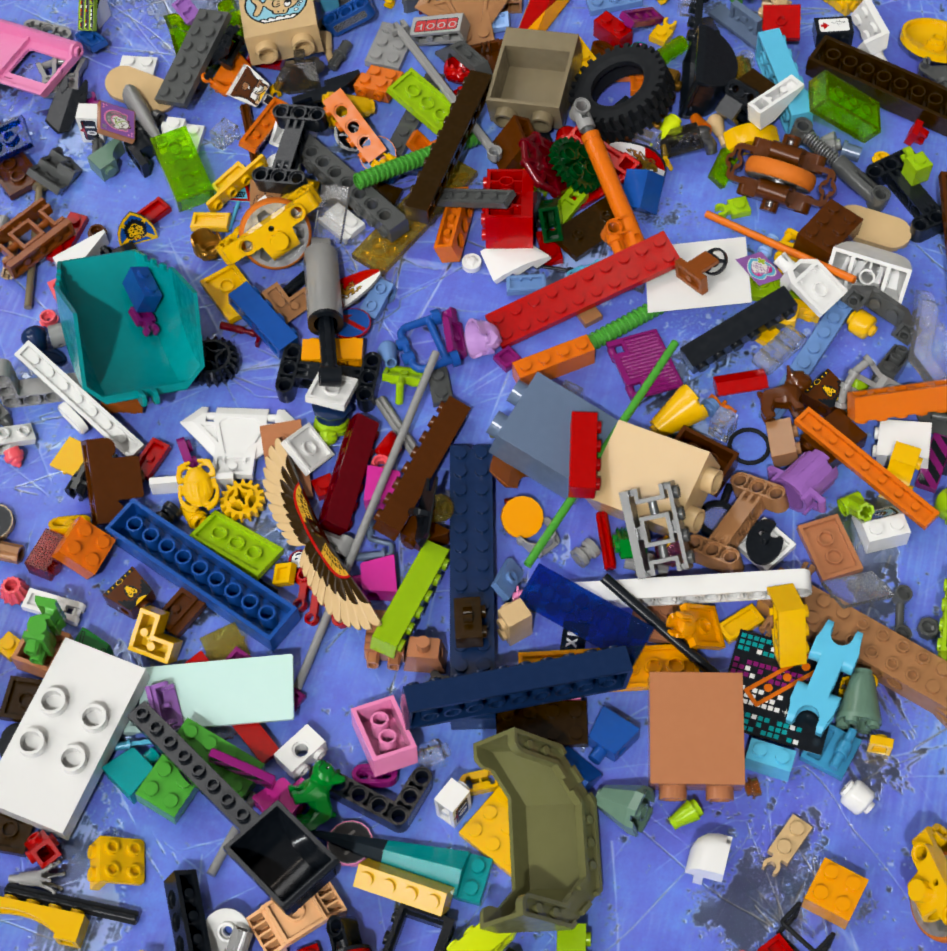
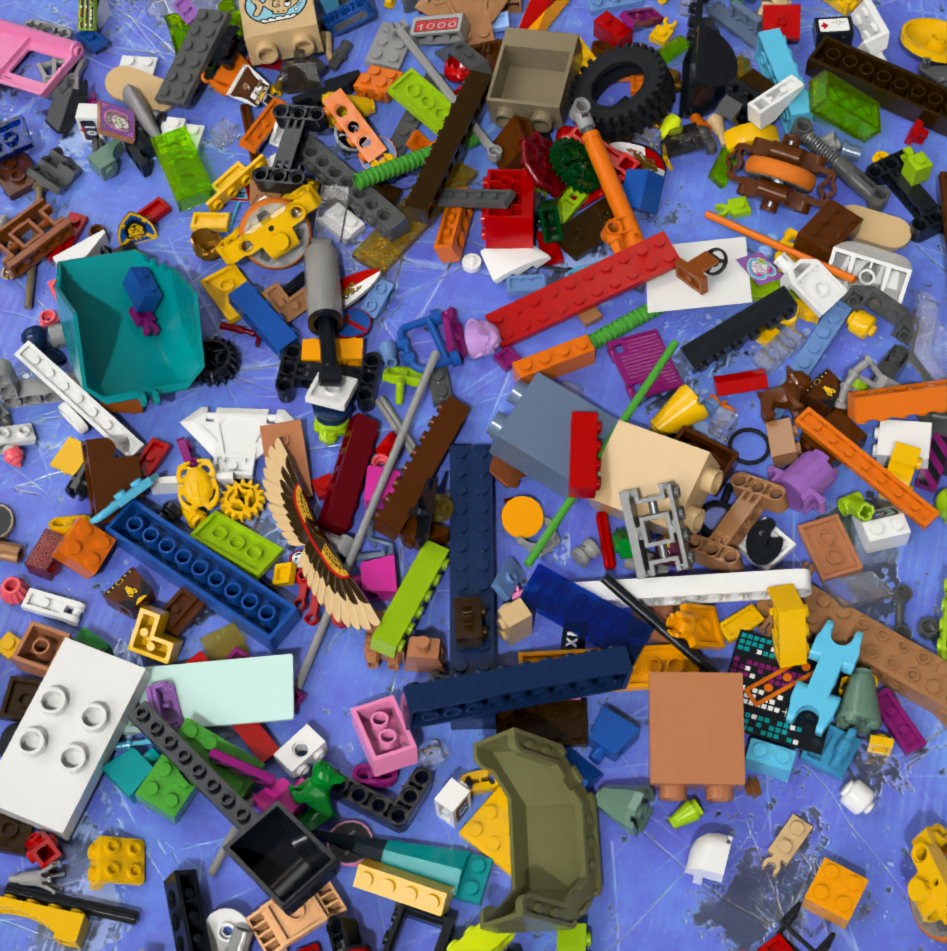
(42, 630): bright green hips -> none
(123, 497): none -> medium azure plate
(307, 449): white tile -> none
(899, 723): none -> magenta plate

